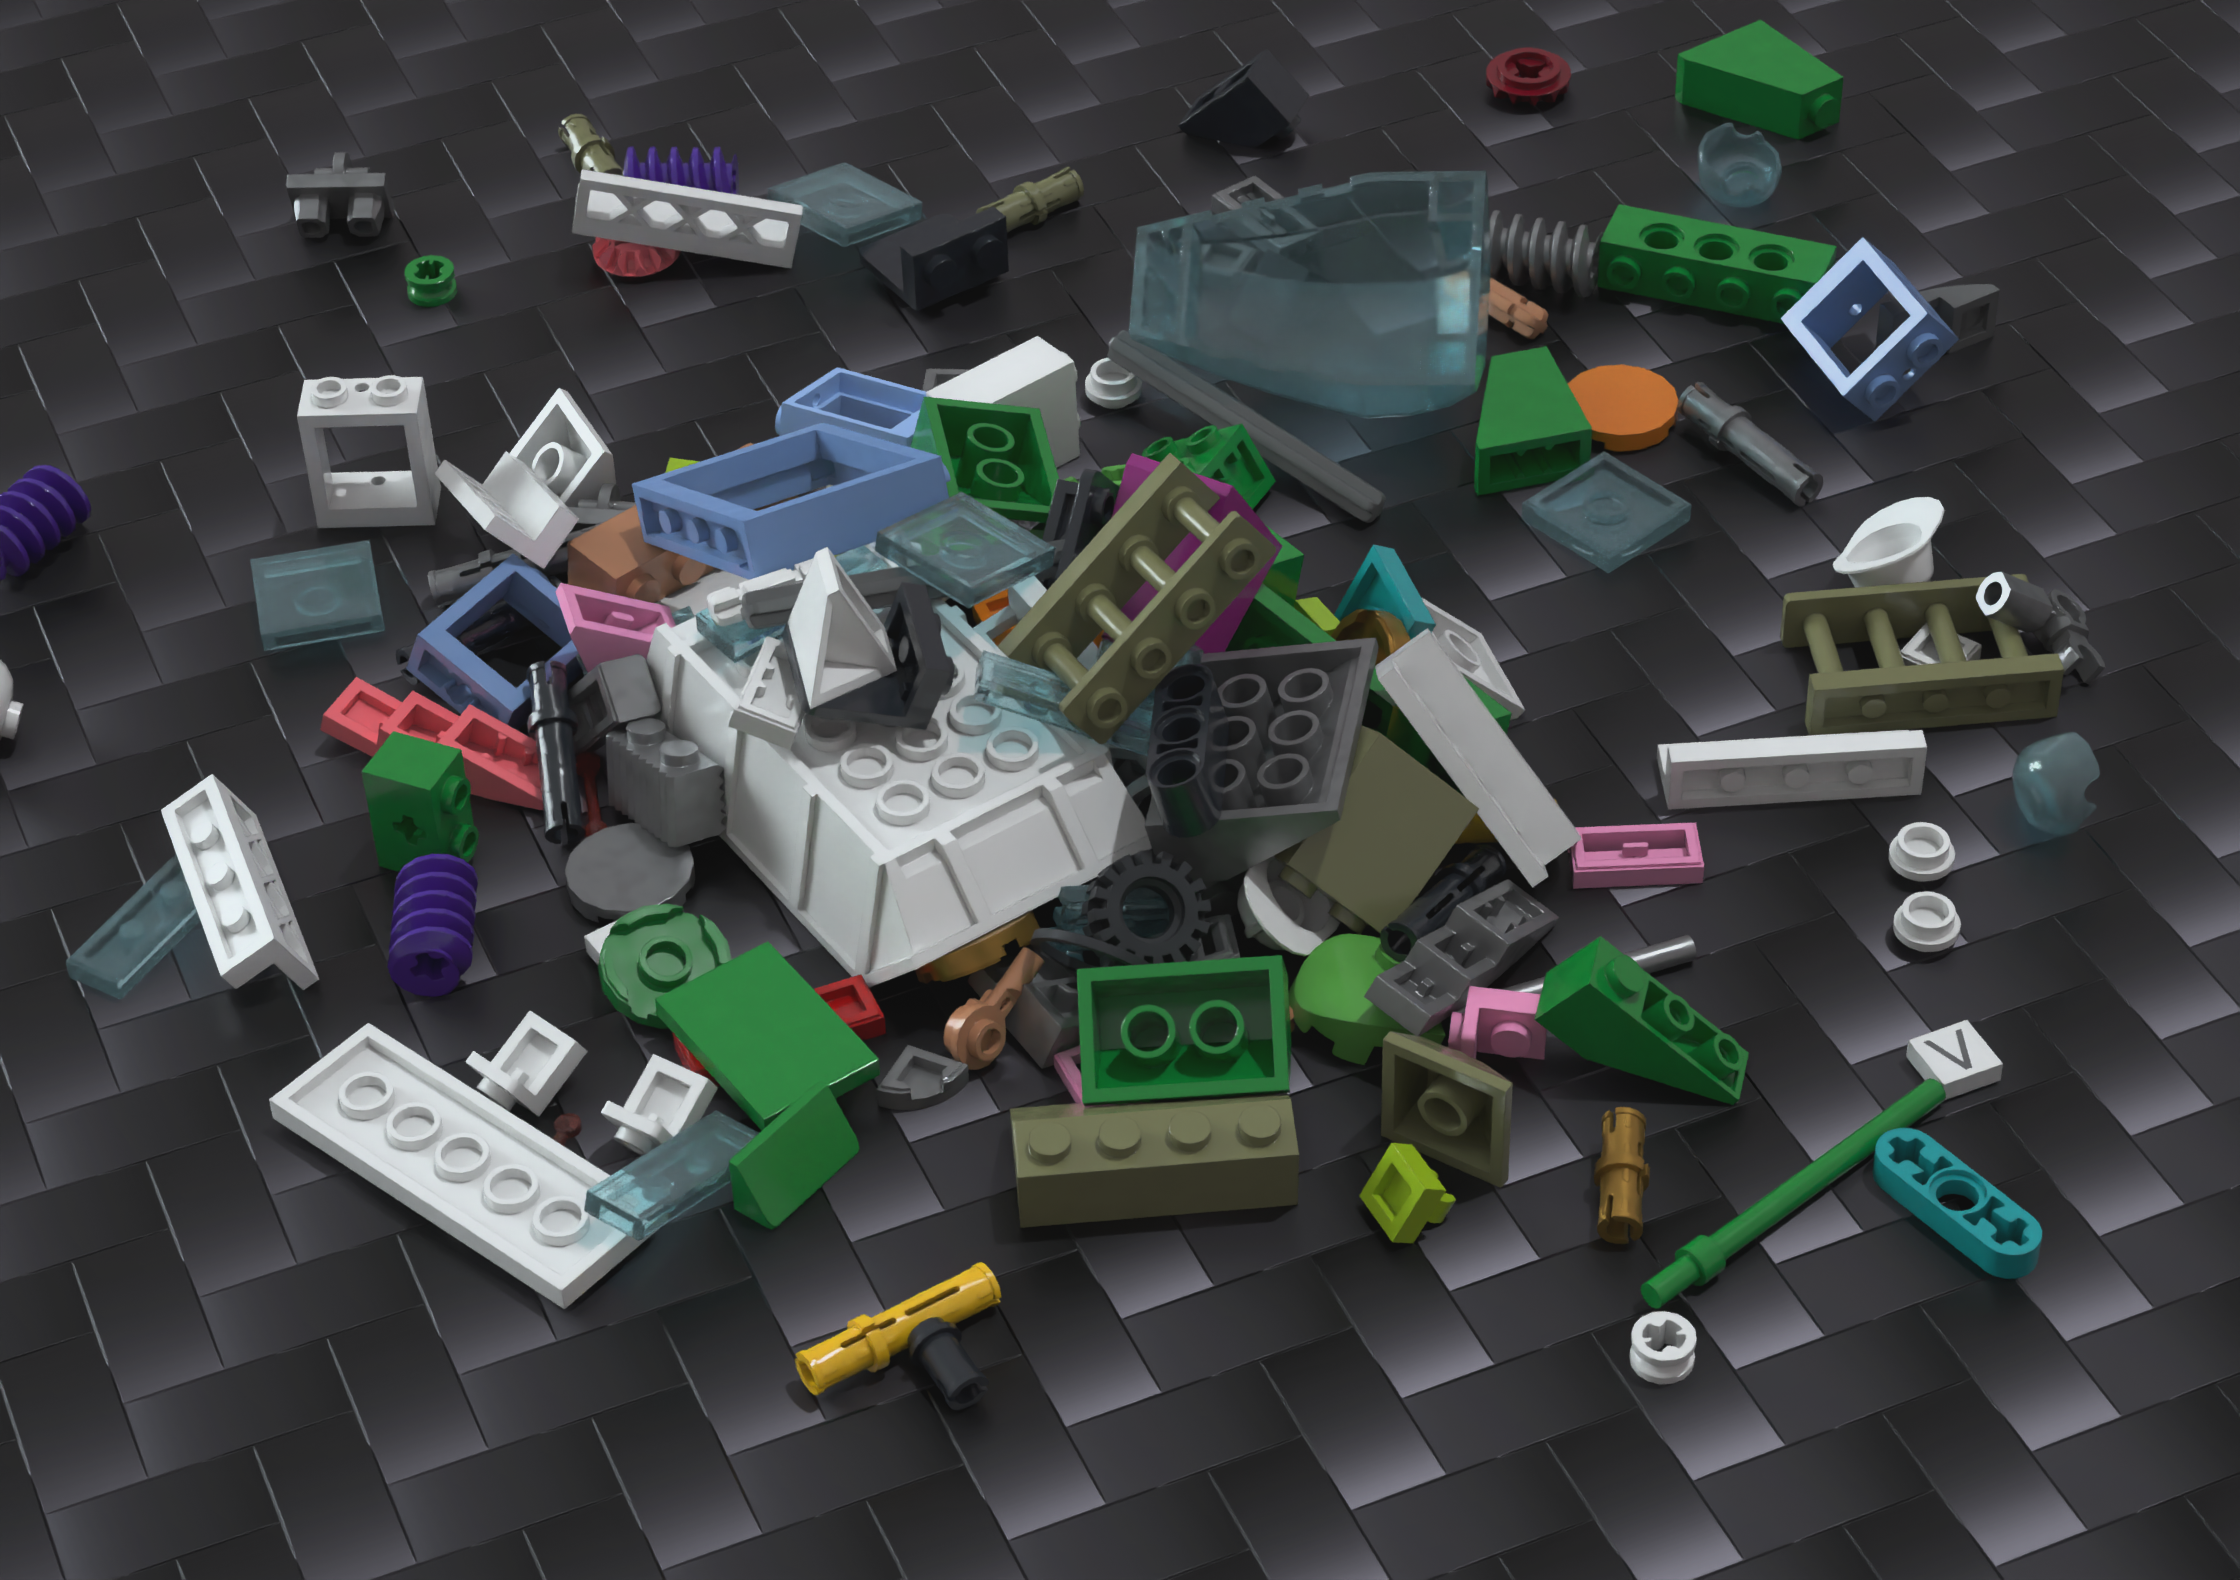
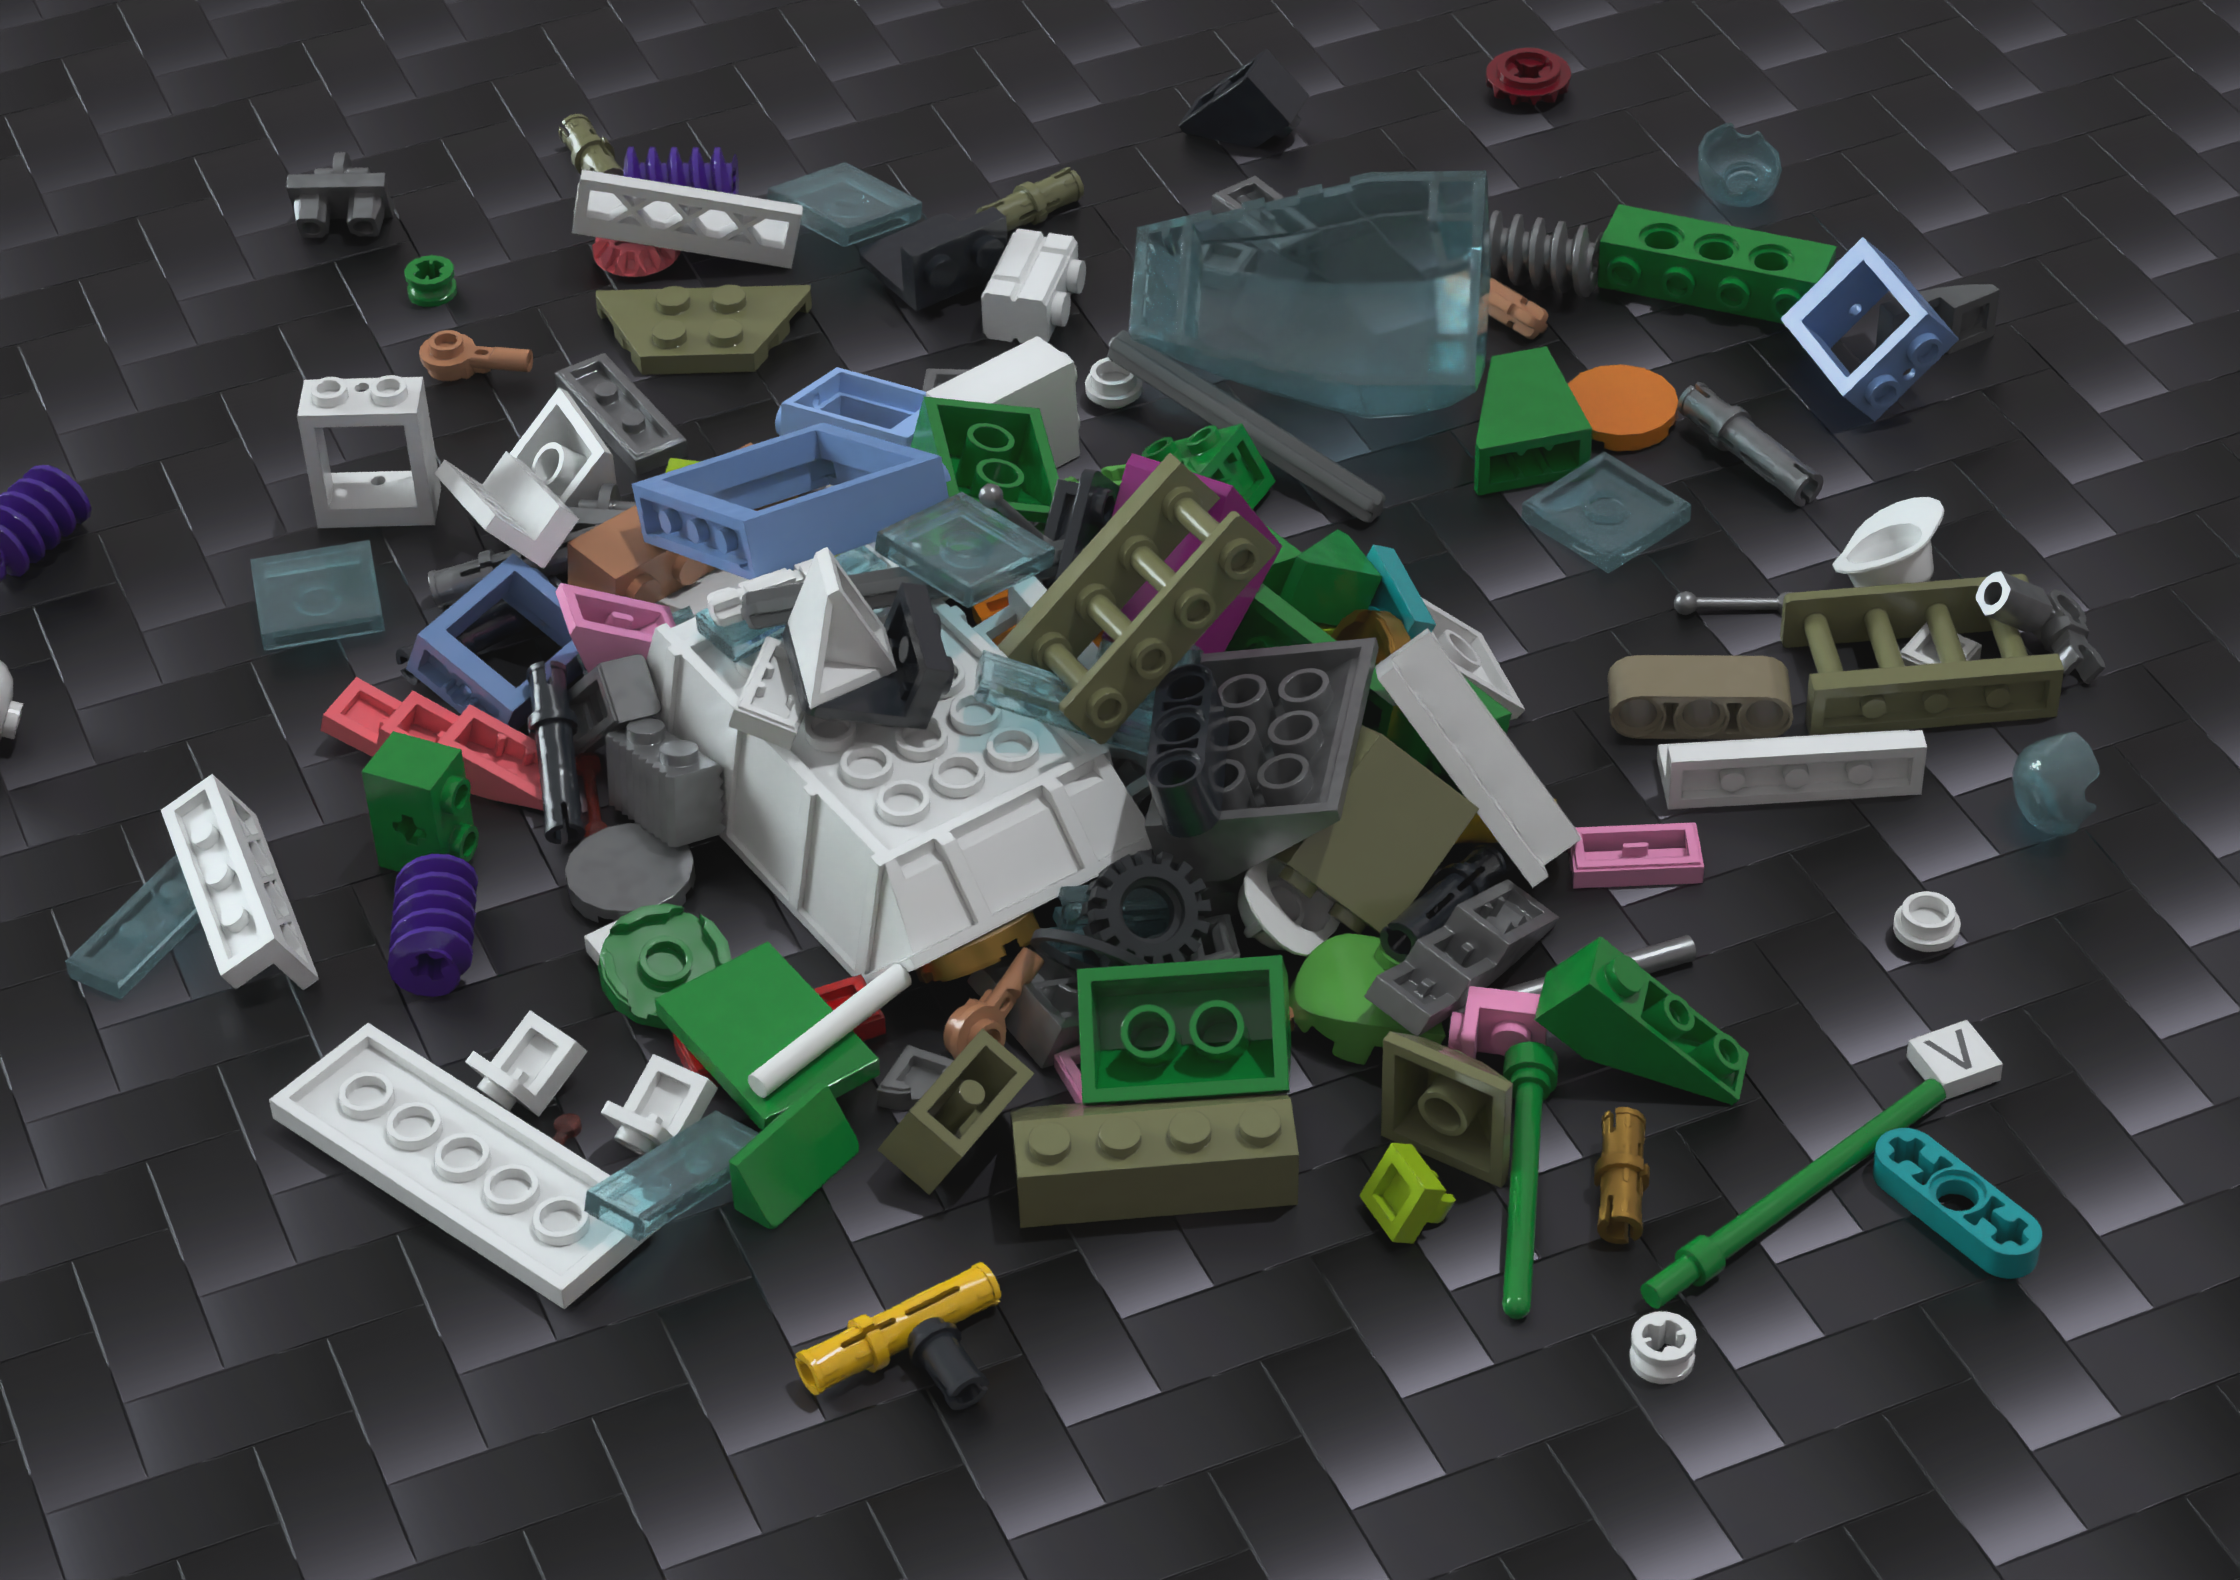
(455, 356): none -> nougat plate
(622, 414): none -> flat silver tile
(702, 327): none -> olive wing
(829, 1030): none -> white bar
(955, 1111): none -> olive brick
(992, 497): none -> flat silver hinge
(1032, 287): none -> white brick
(1331, 580): none -> green slope
(1534, 1076): none -> green piece
(1687, 603): none -> flat silver hinge
(1699, 697): none -> dark tan beam
(1760, 81): green slope -> none
(1922, 852): white plate -> none

